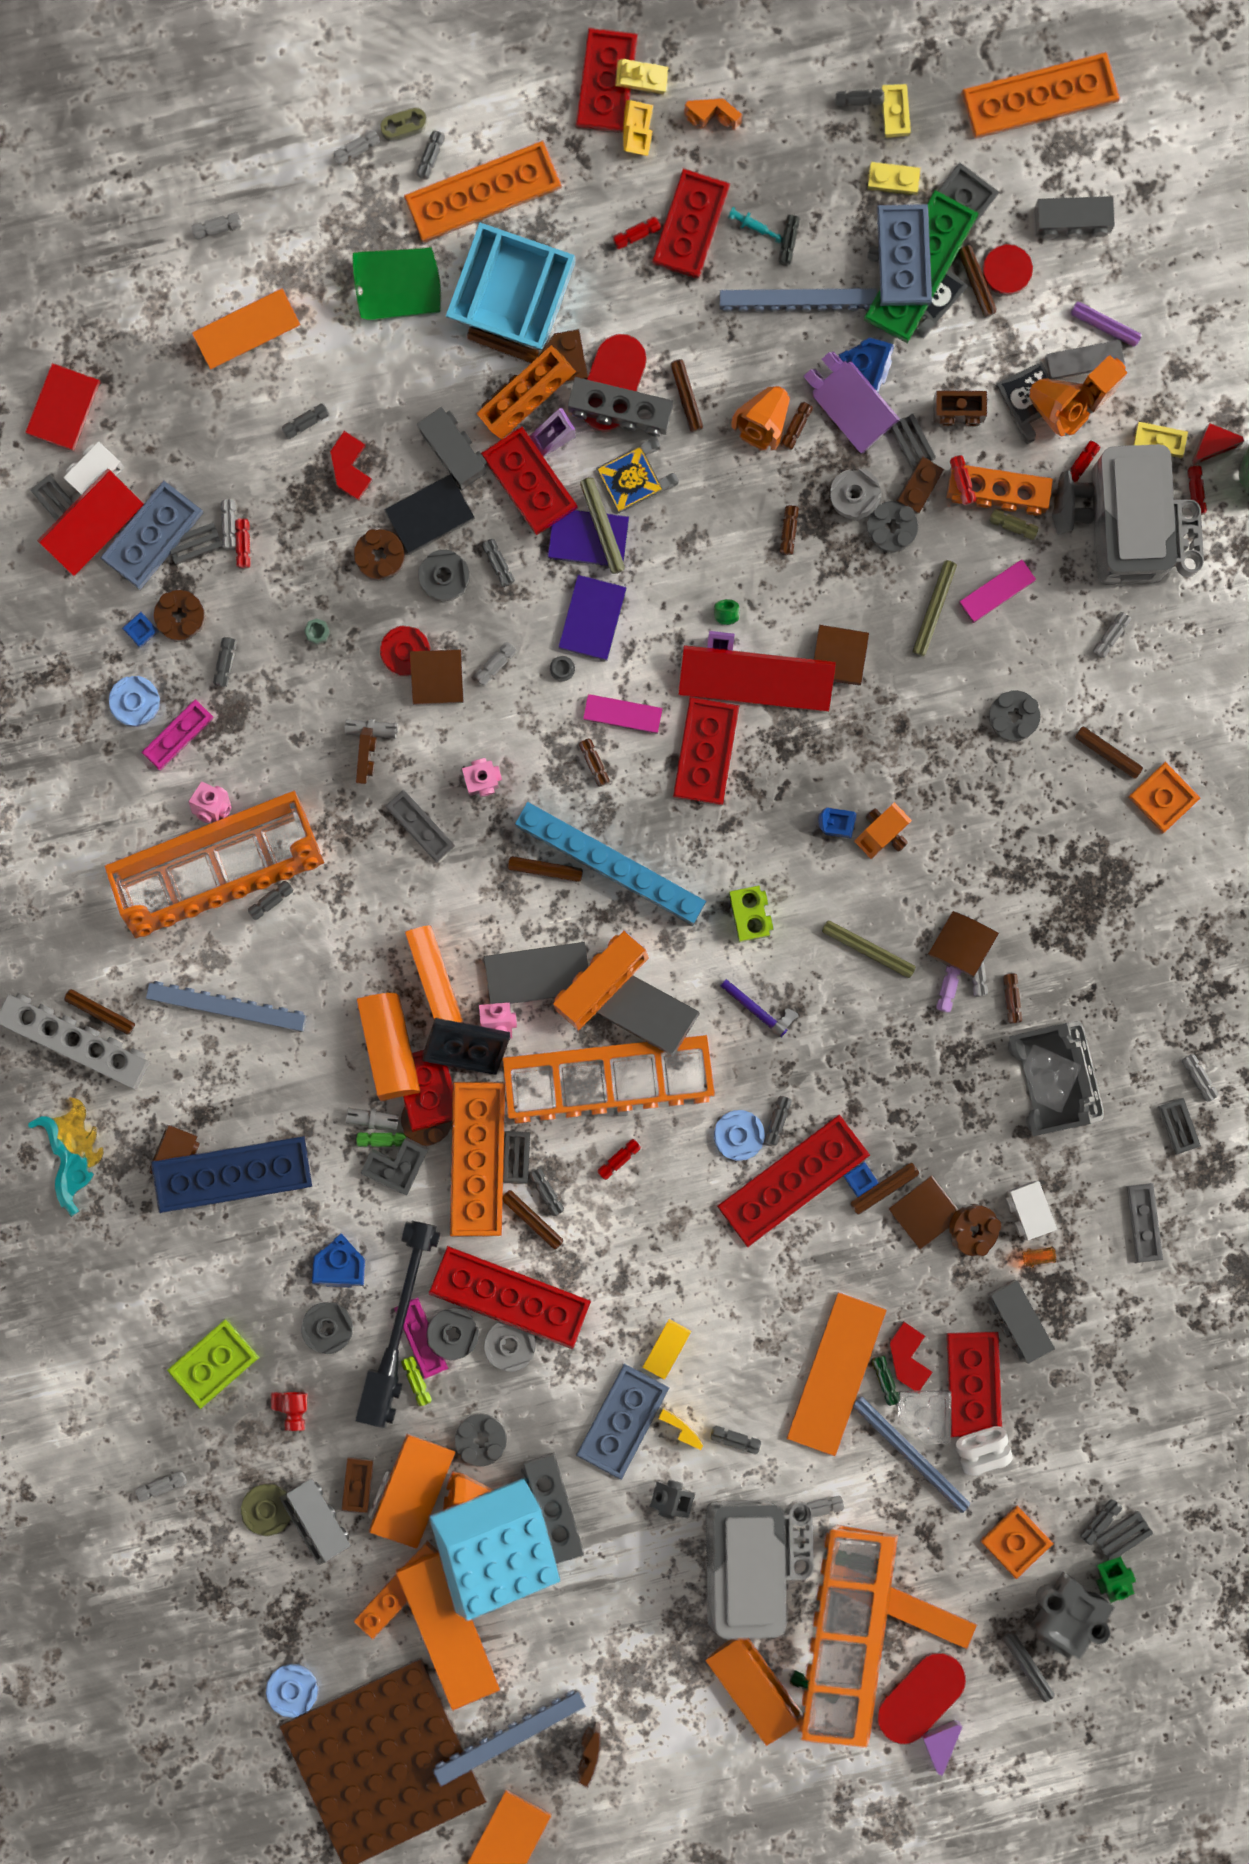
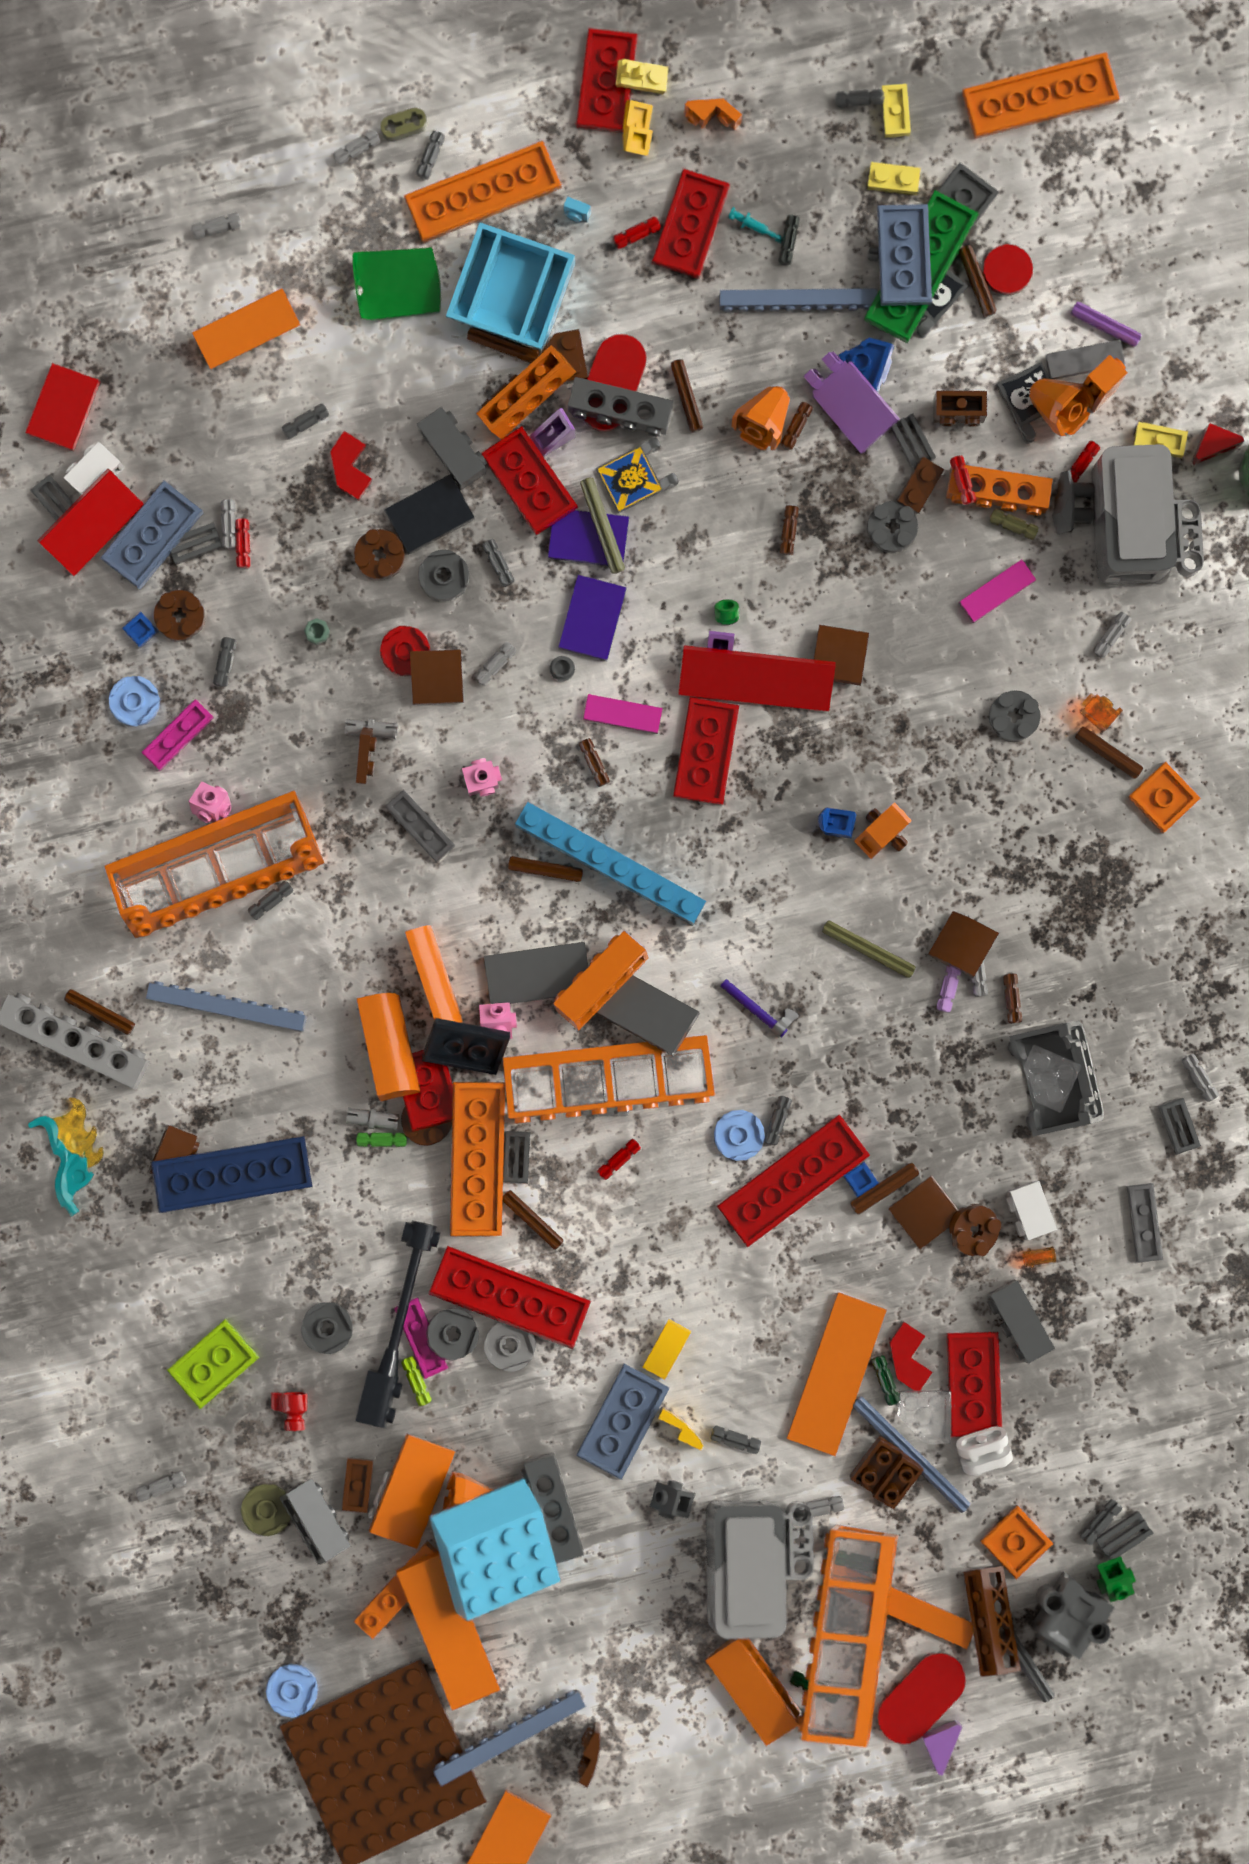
(339, 1265): blue plate -> none
(397, 1172): dark grey plate -> none
(489, 1428): dark grey plate -> none
(546, 1192): dark grey axle -> none
(577, 210): none -> medium azure plate
(743, 915): lime brick -> none
(857, 507): light grey plate -> none
(886, 1472): none -> reddish brown slope
(934, 608): olive axle -> none
(987, 1621): none -> reddish brown fence
(1074, 216): dark grey brick -> none
(1099, 711): none -> clear orange brick
(1196, 487): red axle -> none

